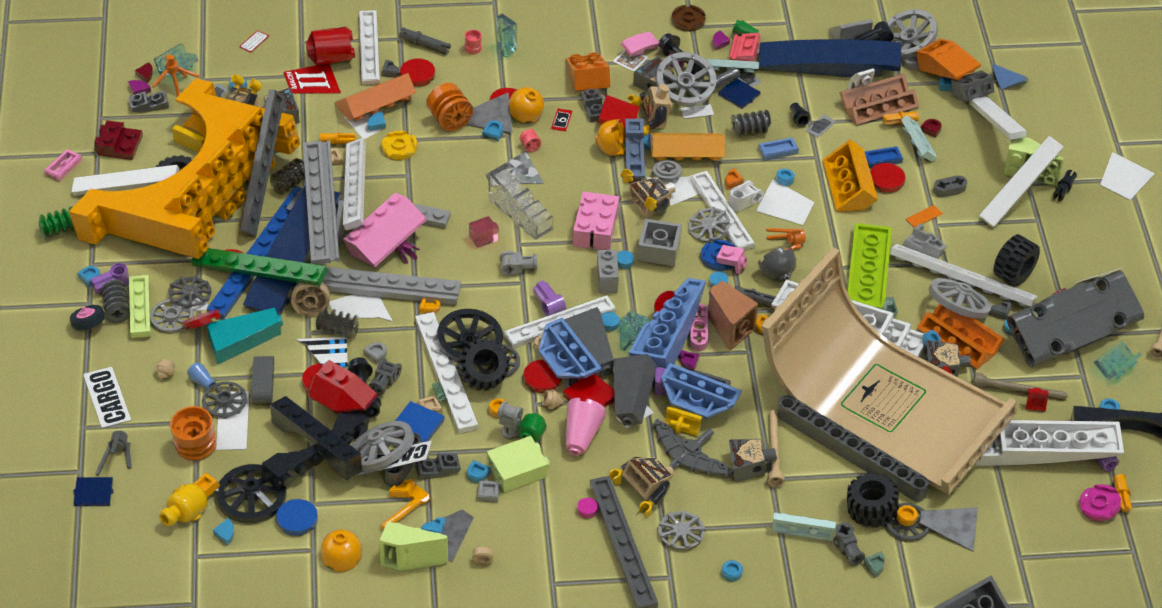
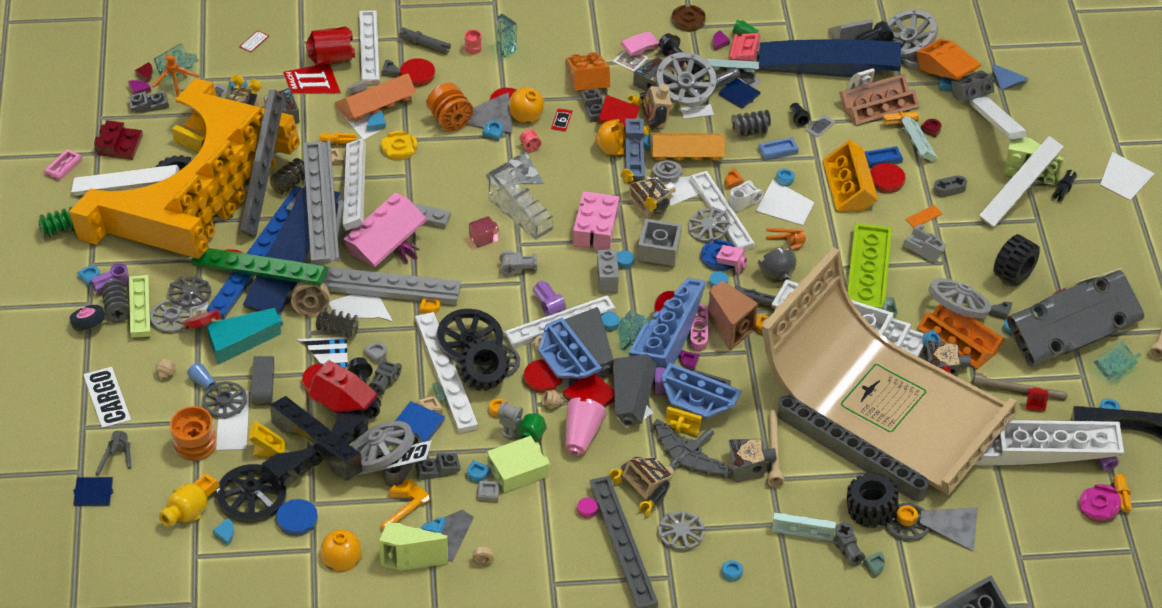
(265, 441): none -> yellow slope
(357, 87): none -> light grey tile
(957, 273): white plate -> none

